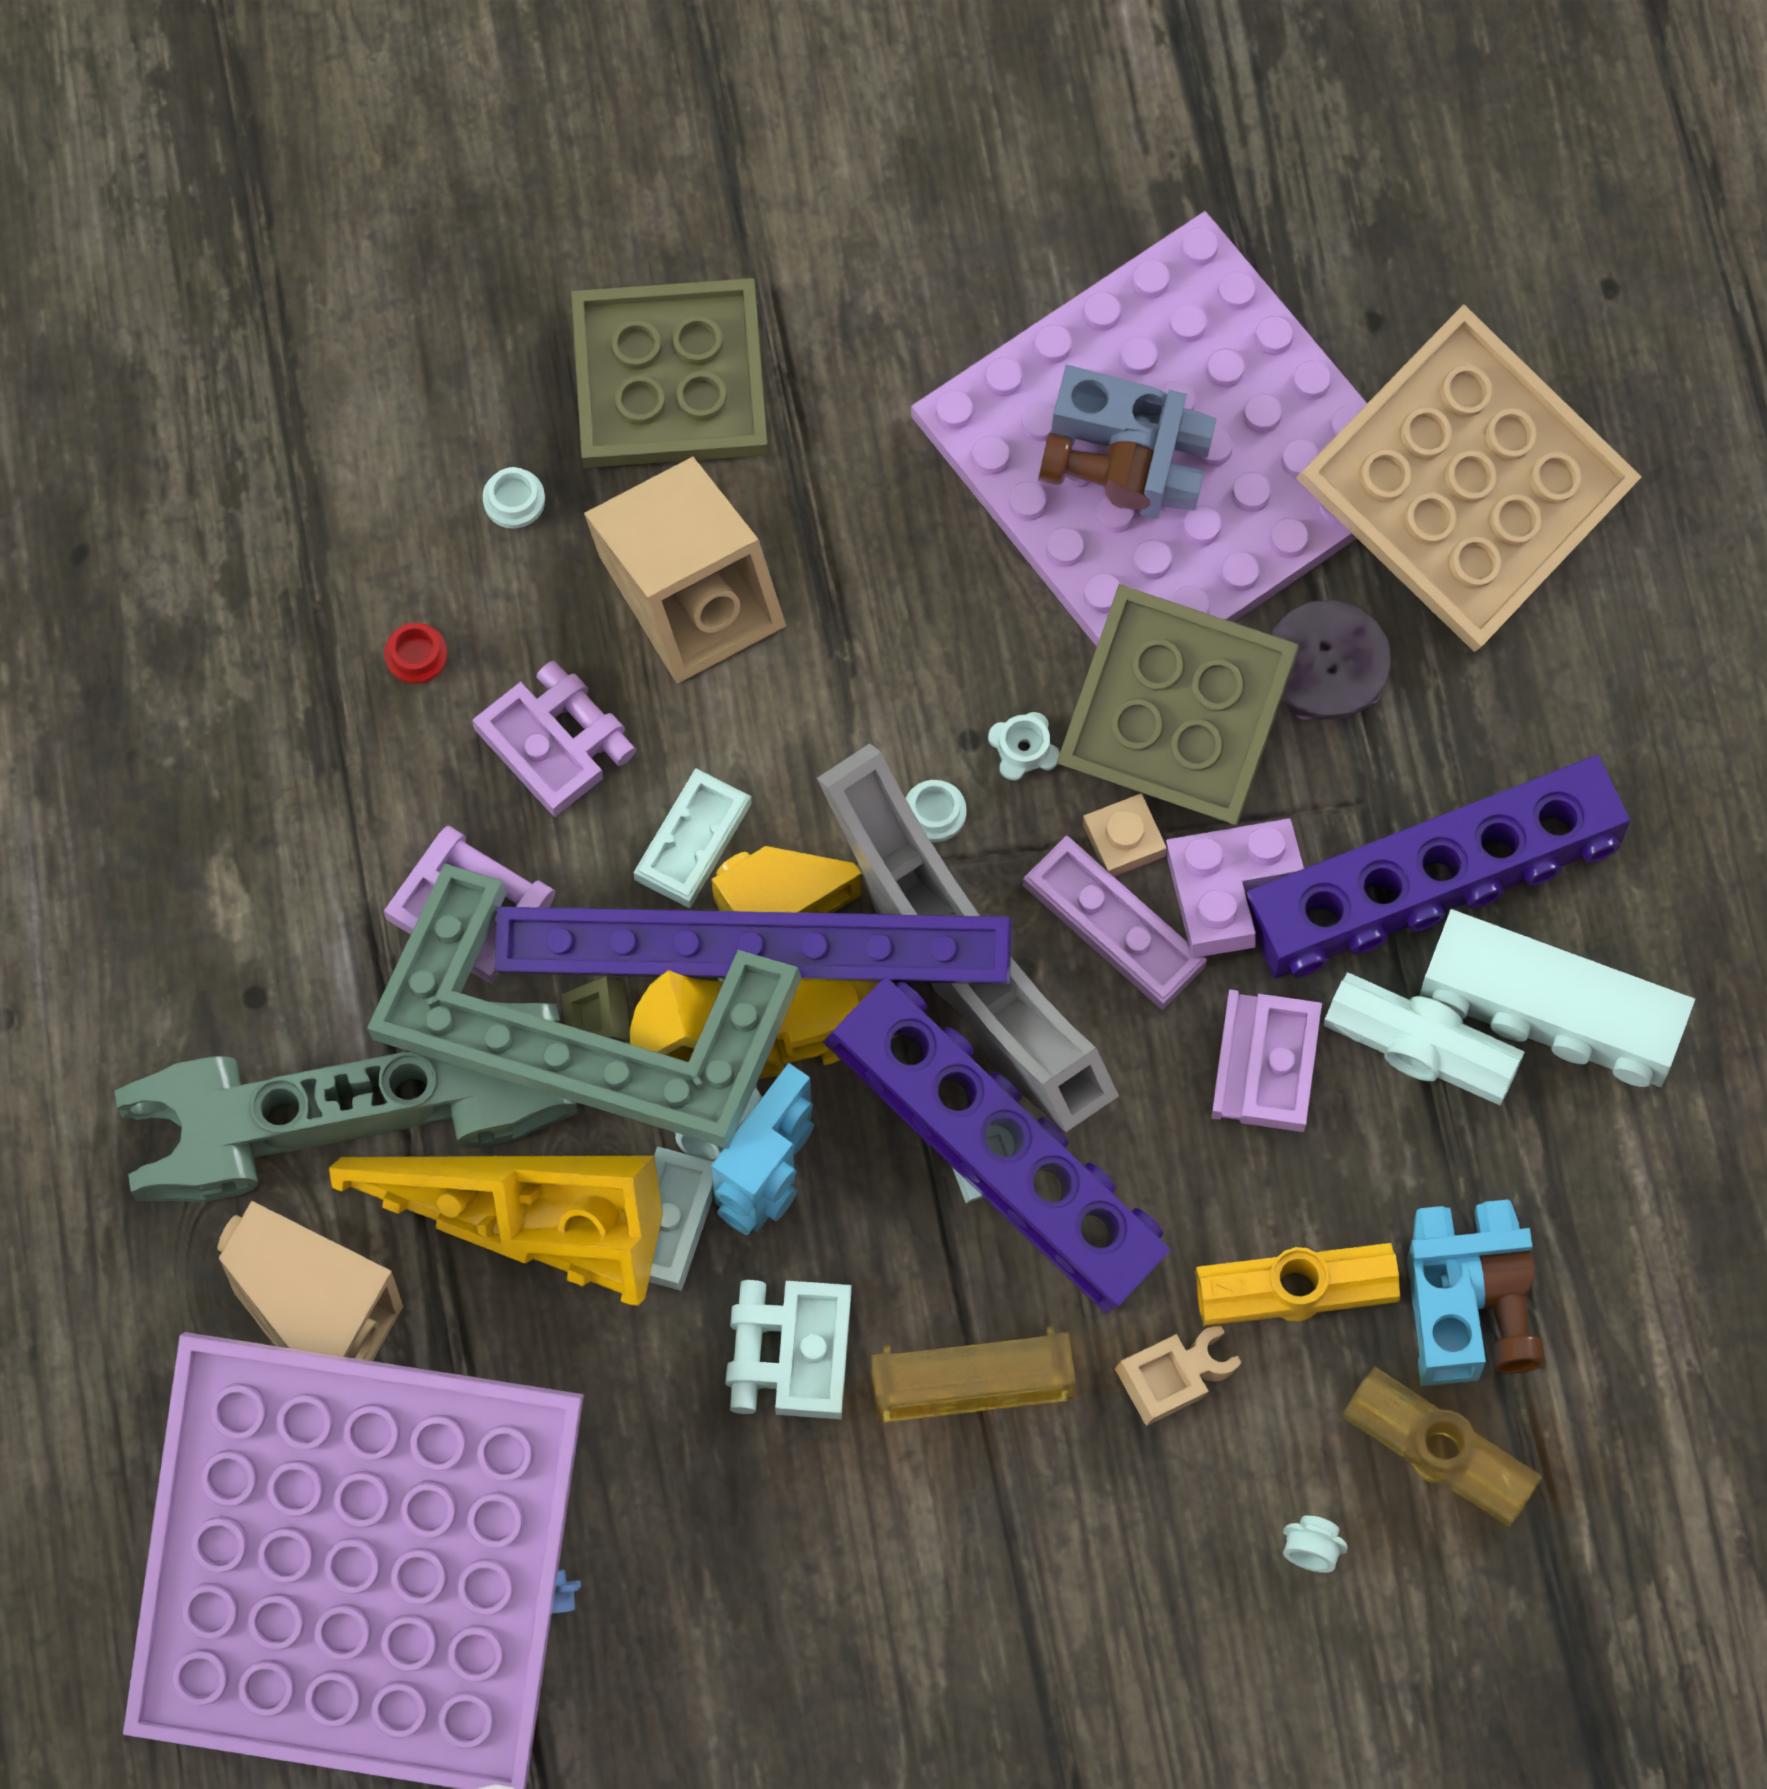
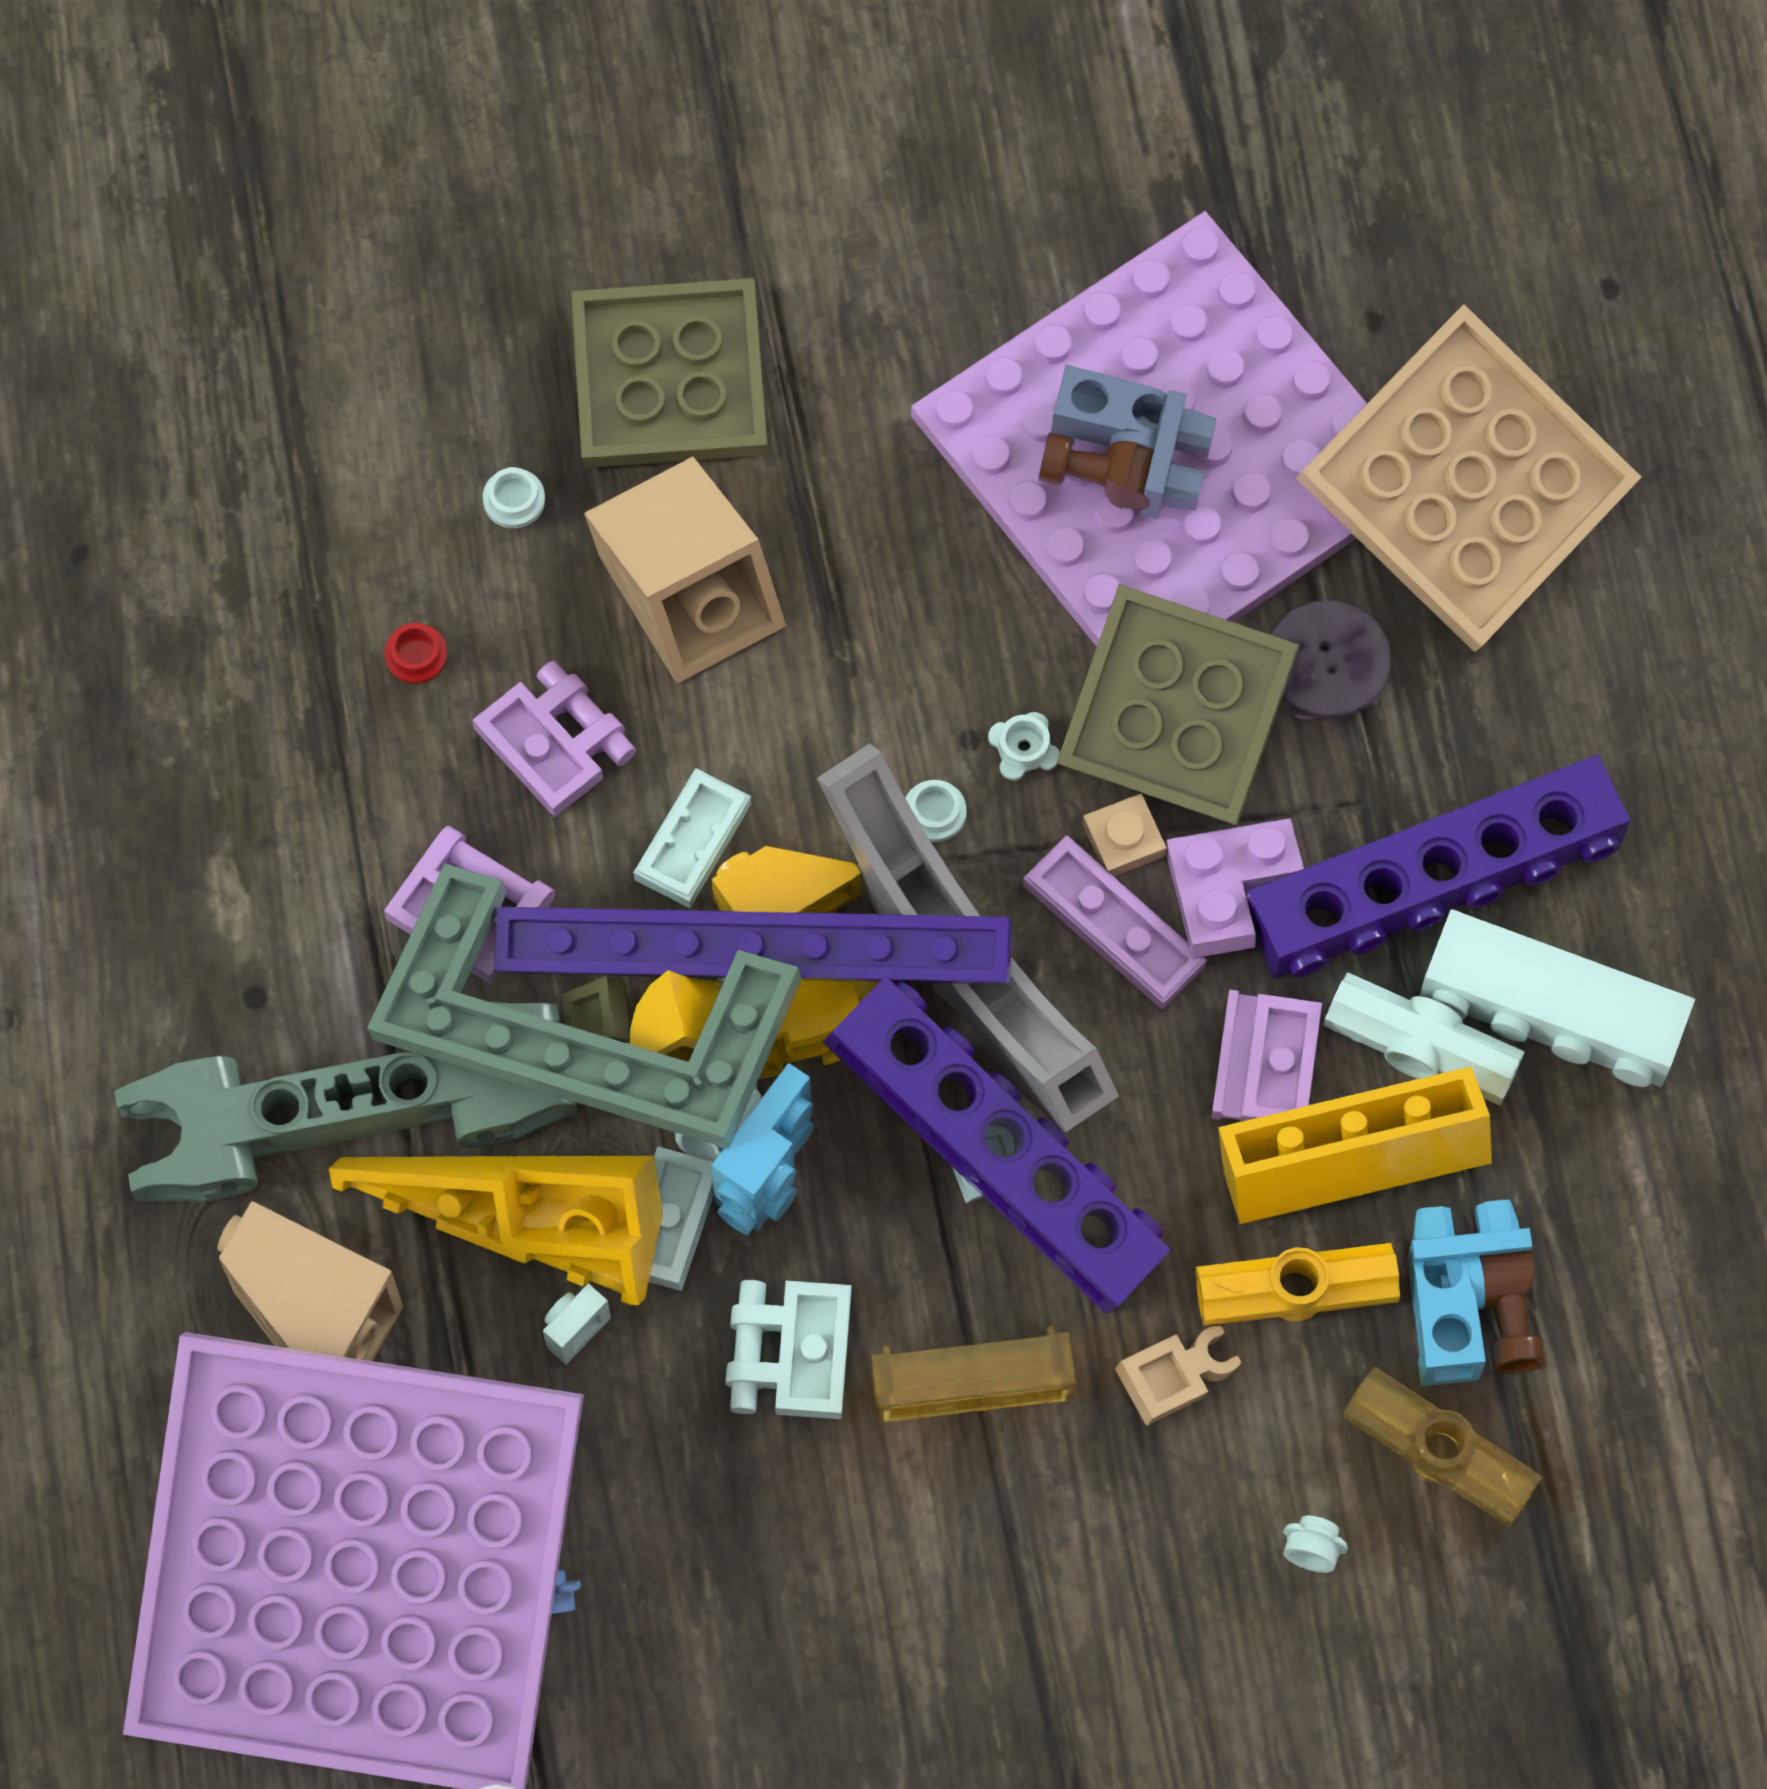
(575, 1321): none -> light aqua plate
(1356, 1145): none -> yellow brick

